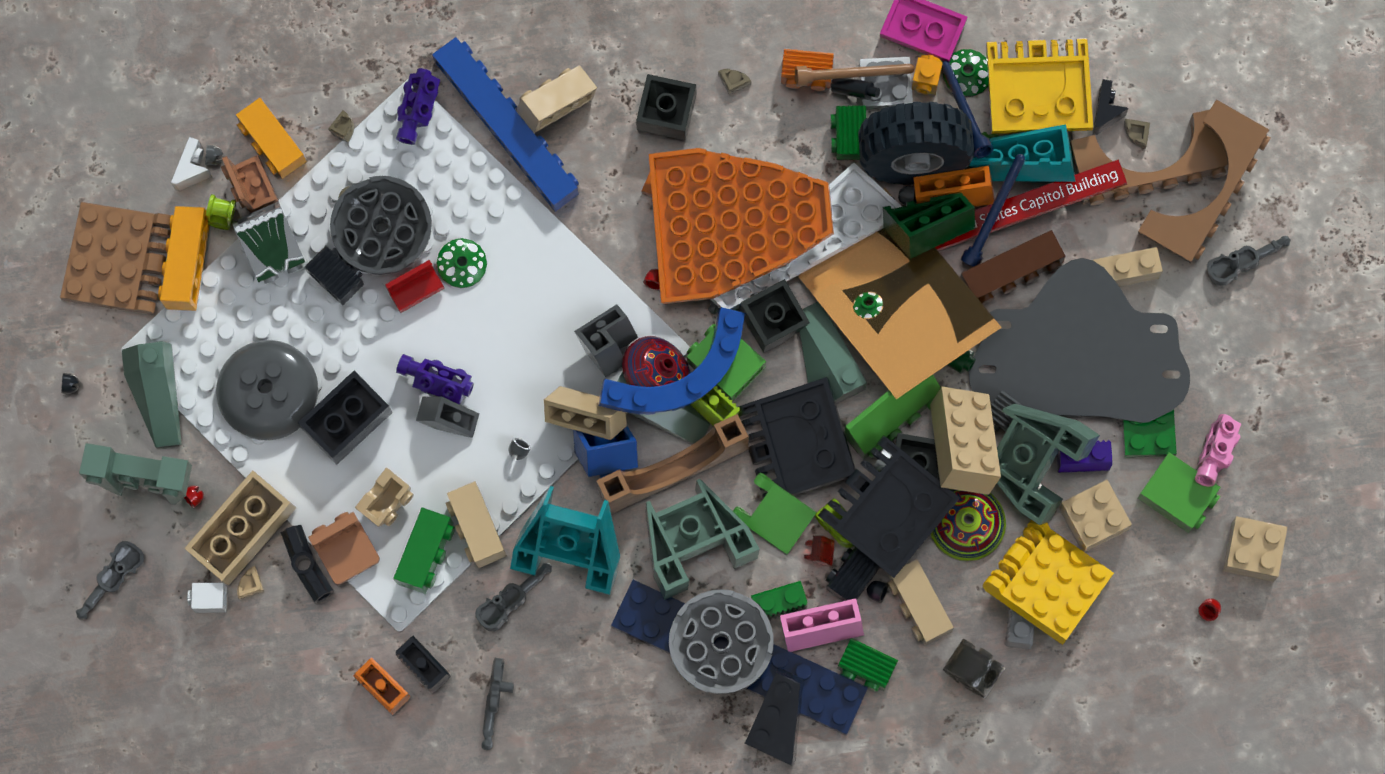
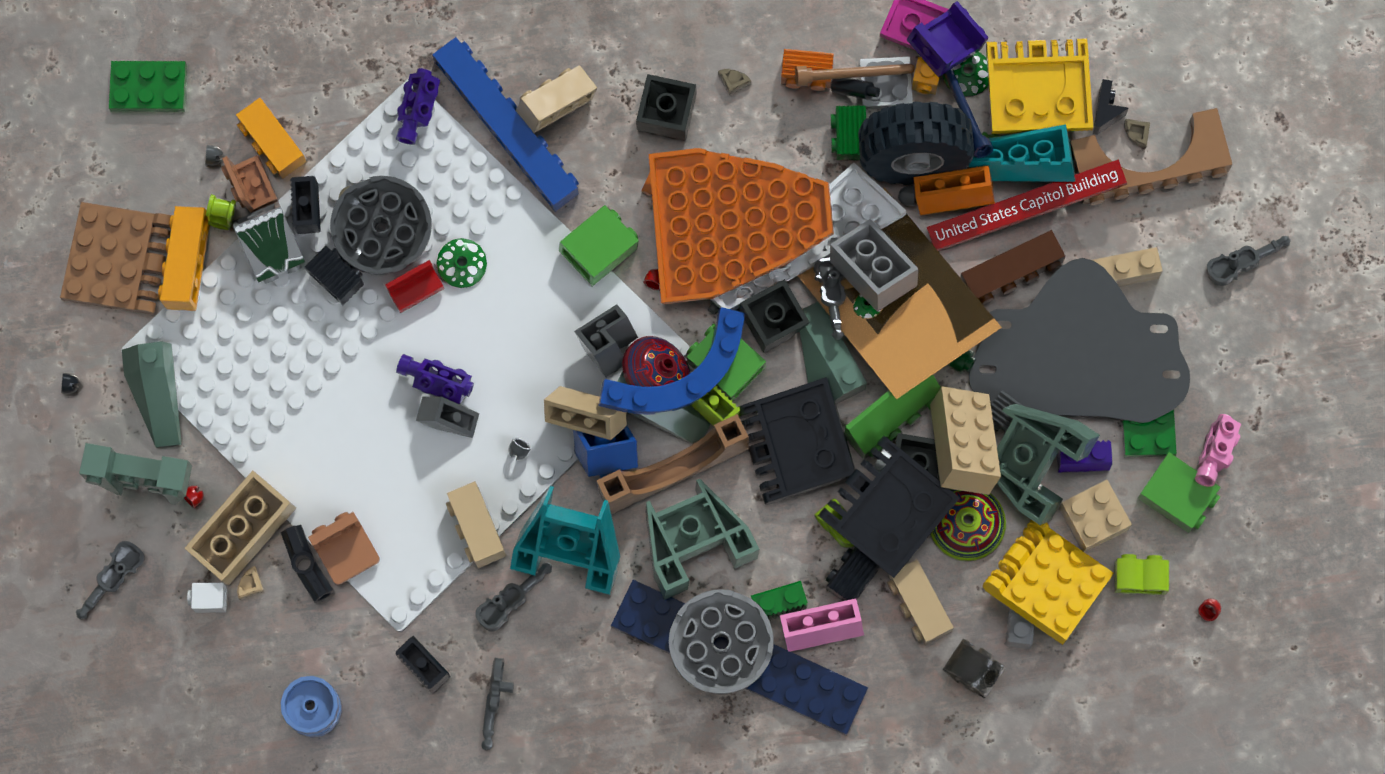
(148, 86): none -> green plate
(187, 171): white slope -> none
(271, 413): dark grey brick -> none
(305, 204): none -> black brick
(315, 721): none -> medium blue wheel
(342, 126): dark tan tile -> none
(345, 417): black brick -> none
(382, 686): orange brick -> none
(385, 499): tan cylinder -> none
(424, 551): green brick -> none
(599, 245): none -> bright green brick
(777, 721): black wedge -> none
(779, 515): bright green flag -> none
(822, 550): clear red tile -> none
(831, 292): none -> dark grey piece
(867, 665): green brick -> none
(873, 265): none -> light grey brick
(877, 591): black hinge -> none
(930, 223): dark green wedge -> none
(948, 39): none -> dark purple panel
(973, 255): dark blue piece -> none
(1141, 575): none -> lime brick
(1241, 142): medium nougat arch -> none
(1255, 549): tan brick -> none

